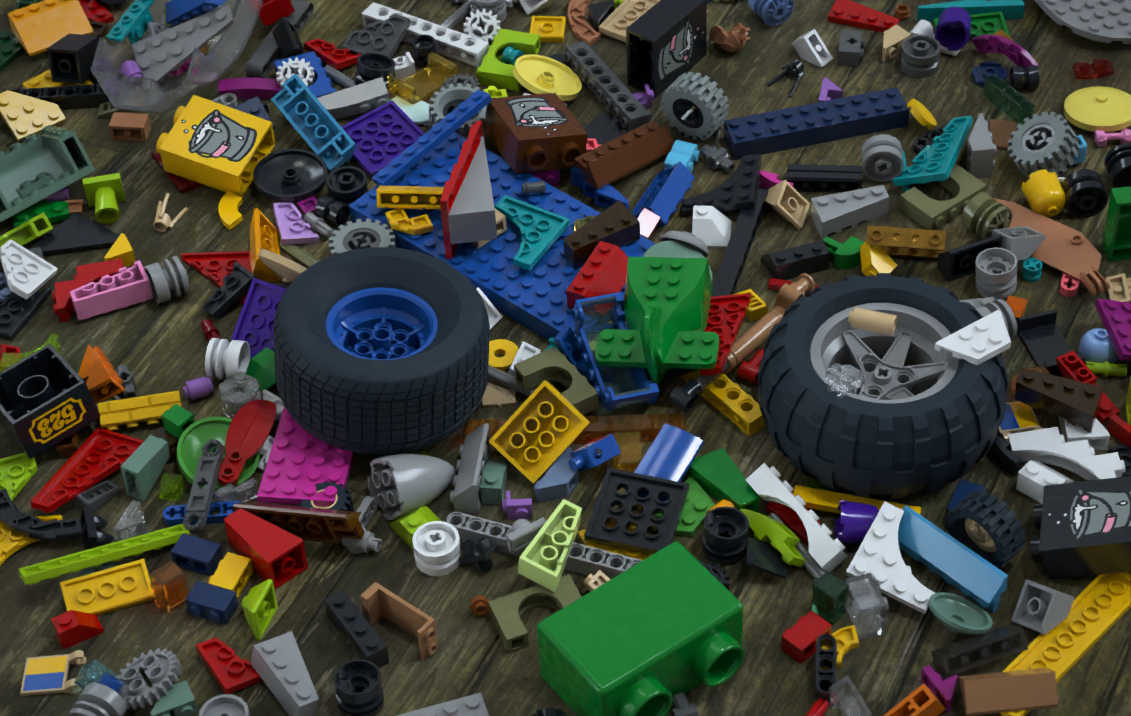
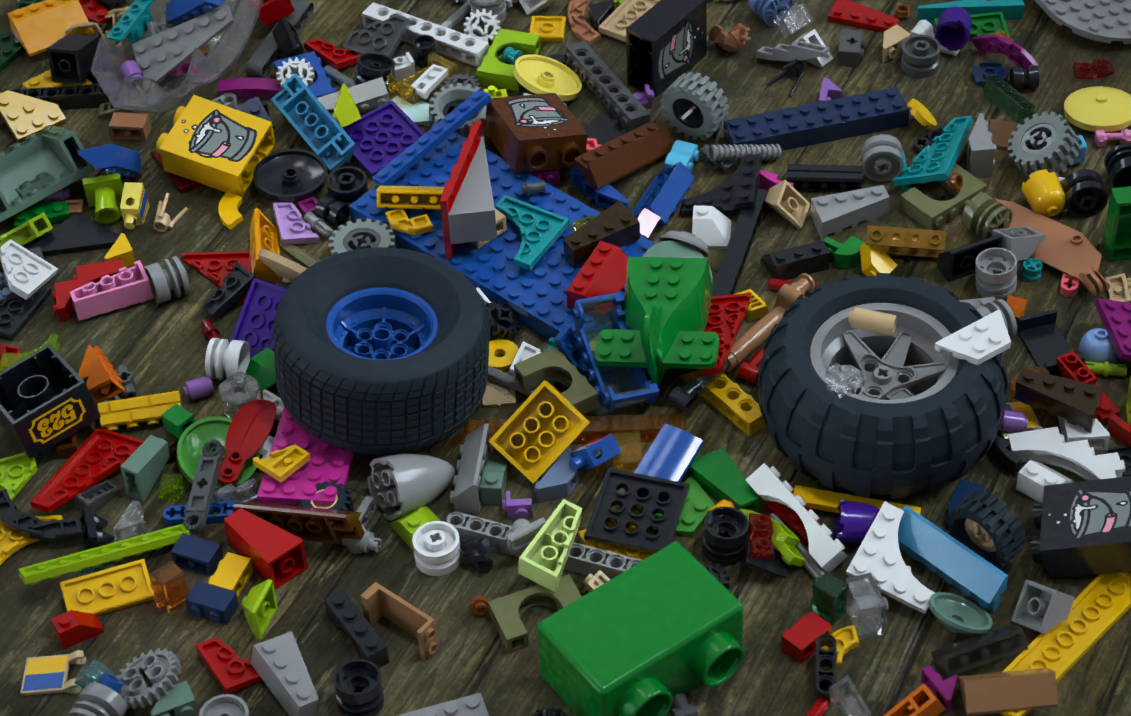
(113, 159): none -> blue slope
(114, 13): none -> tan plant
(134, 212): none -> light yellow torso
(283, 462): none -> yellow wing
(345, 108): none -> neon yellow slope
(430, 80): none -> white plate
(502, 320): none -> black gear
(735, 152): none -> light grey piece
(760, 536): none -> clear red slope
(793, 20): none -> clear brick
(798, 50): none -> light grey slope
(955, 181): none -> dark orange plate
(1013, 422): none -> medium lavender brick

